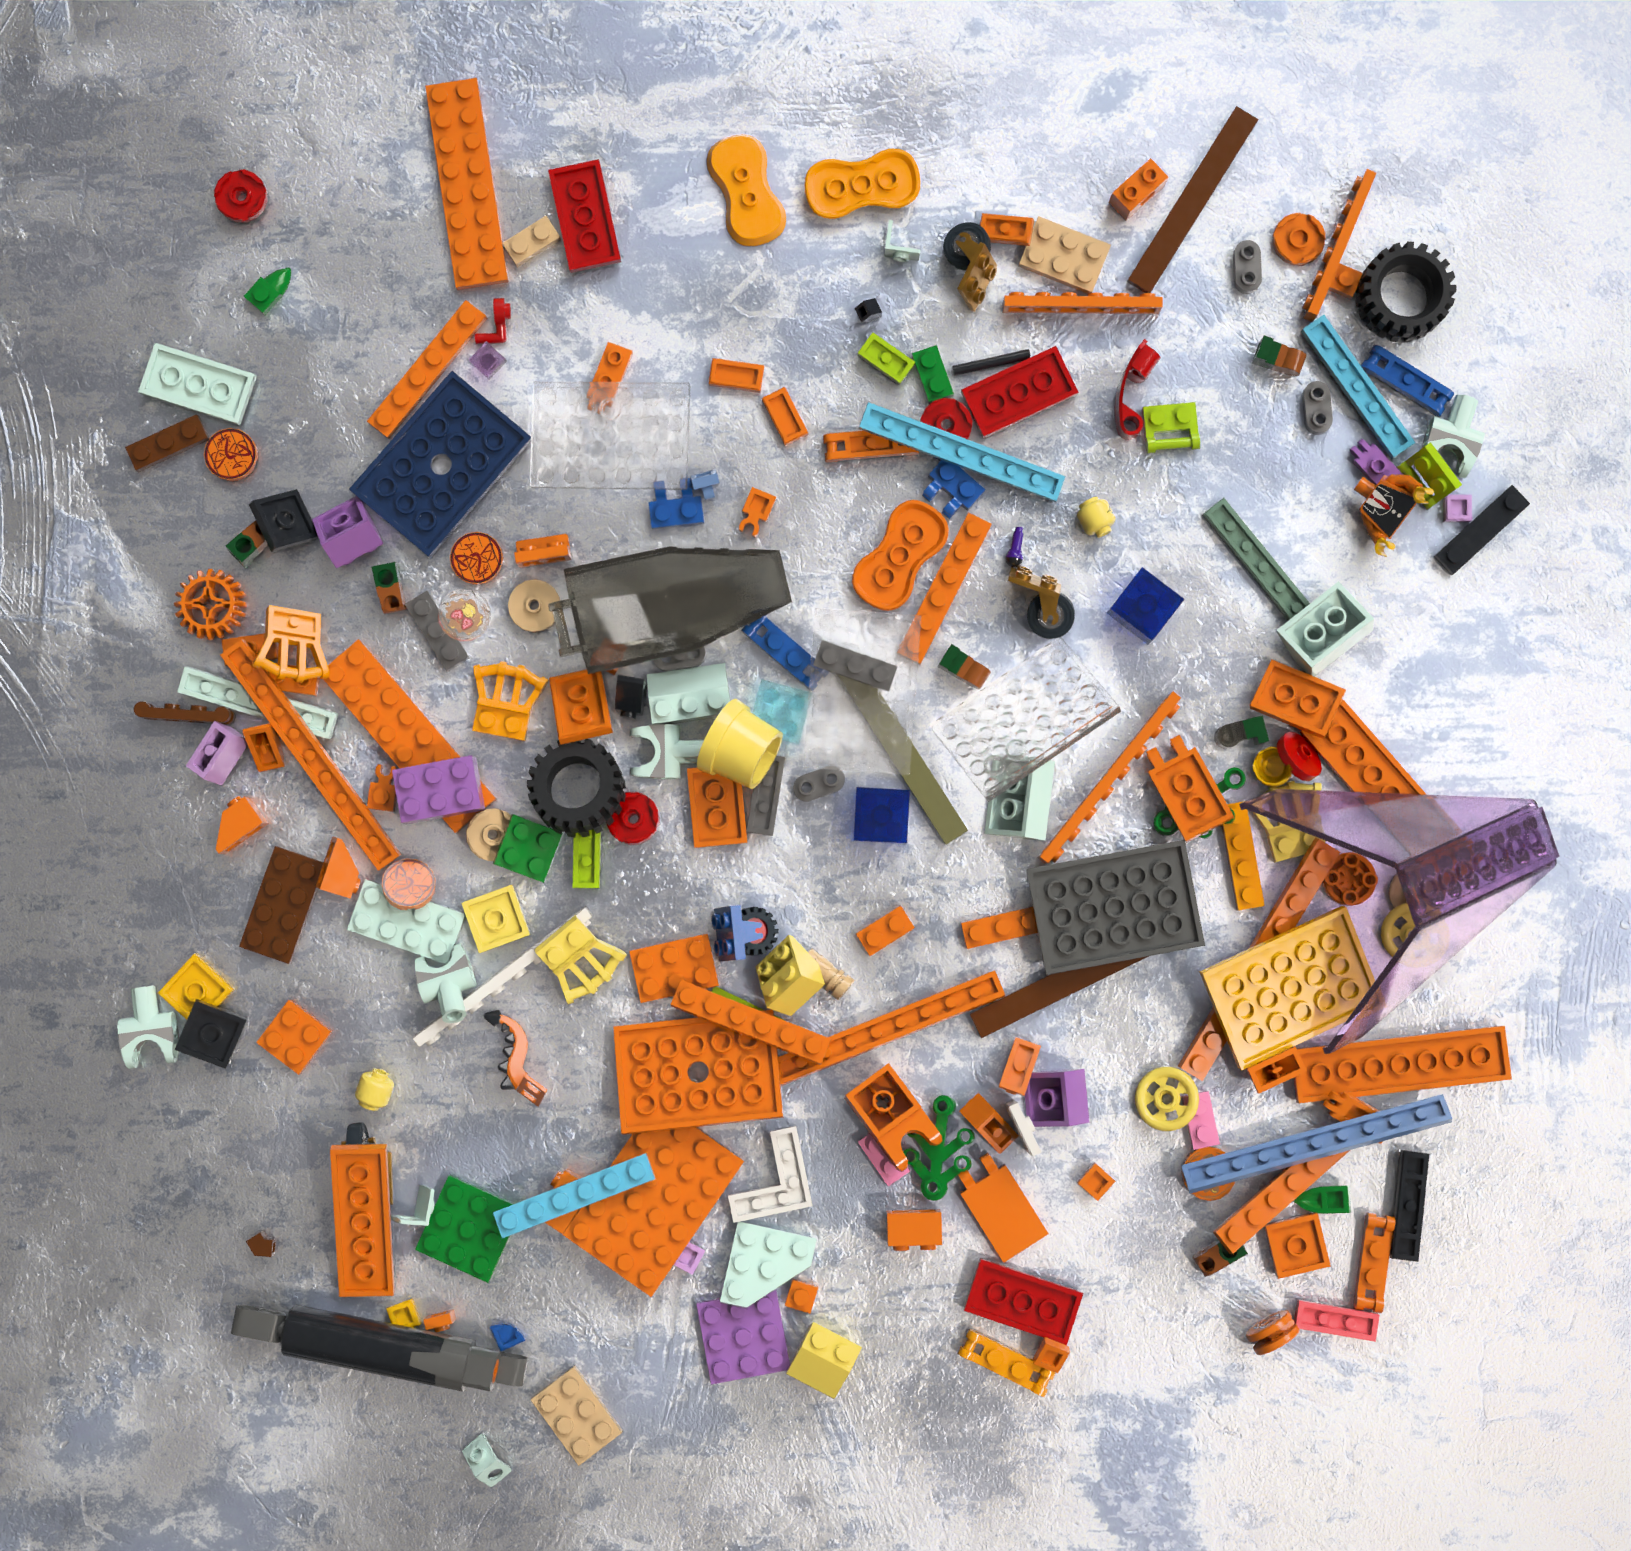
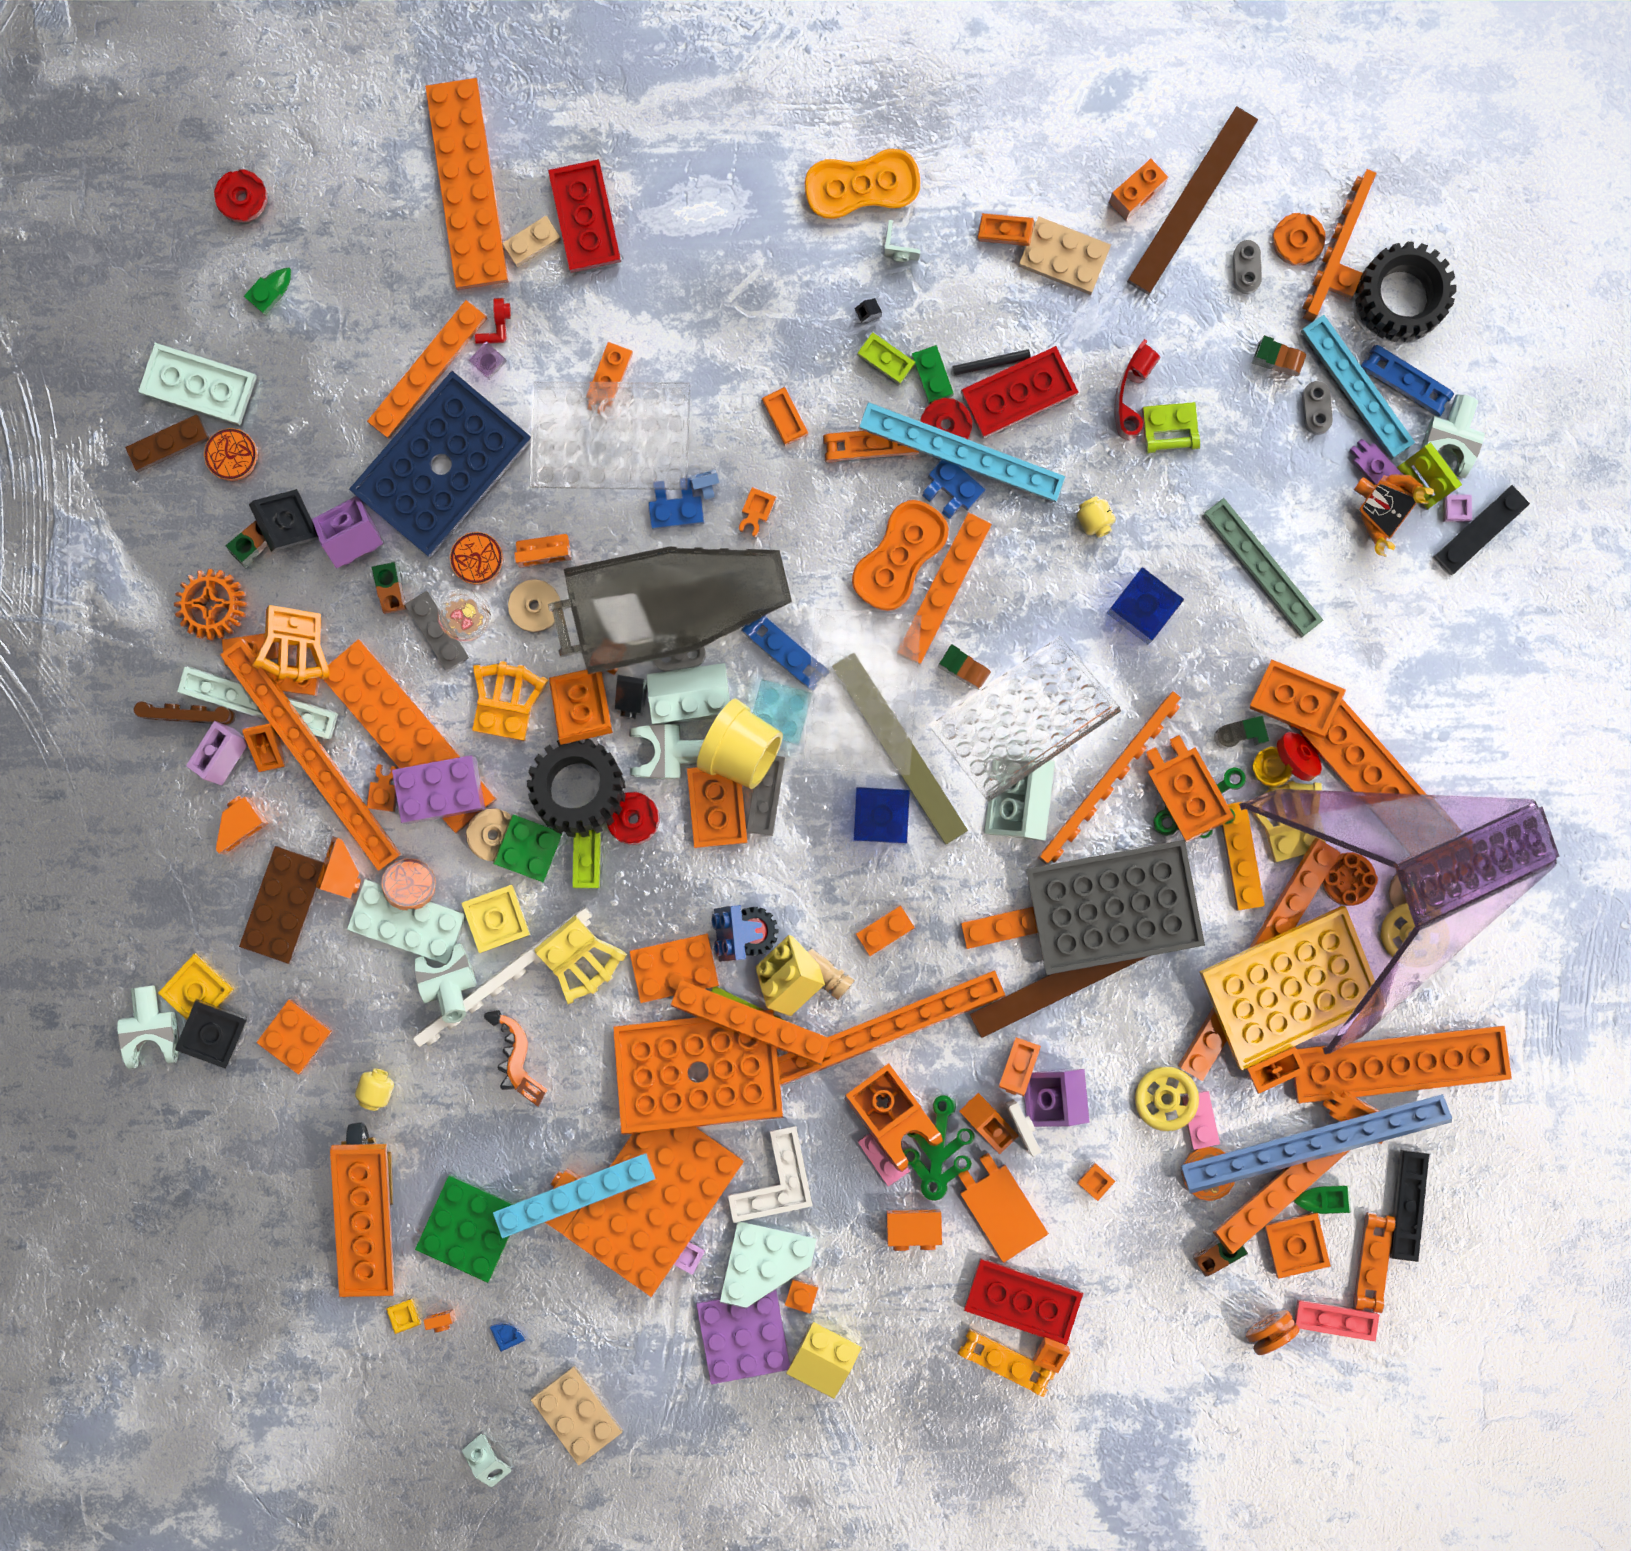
(262, 1245): reddish brown piece -> none
(381, 1348): piece -> none
(423, 1208): light aqua bracket -> none
(736, 375): orange tile -> none
(740, 171): light orange plate -> none
(819, 784): flat silver plate -> none
(855, 665): flat silver plate -> none
(968, 249): pearl gold plate -> none
(1014, 556): dark purple piece -> none
(1050, 611): plate -> none
(1091, 304): orange plate -> none
(1325, 629): light aqua slope -> none

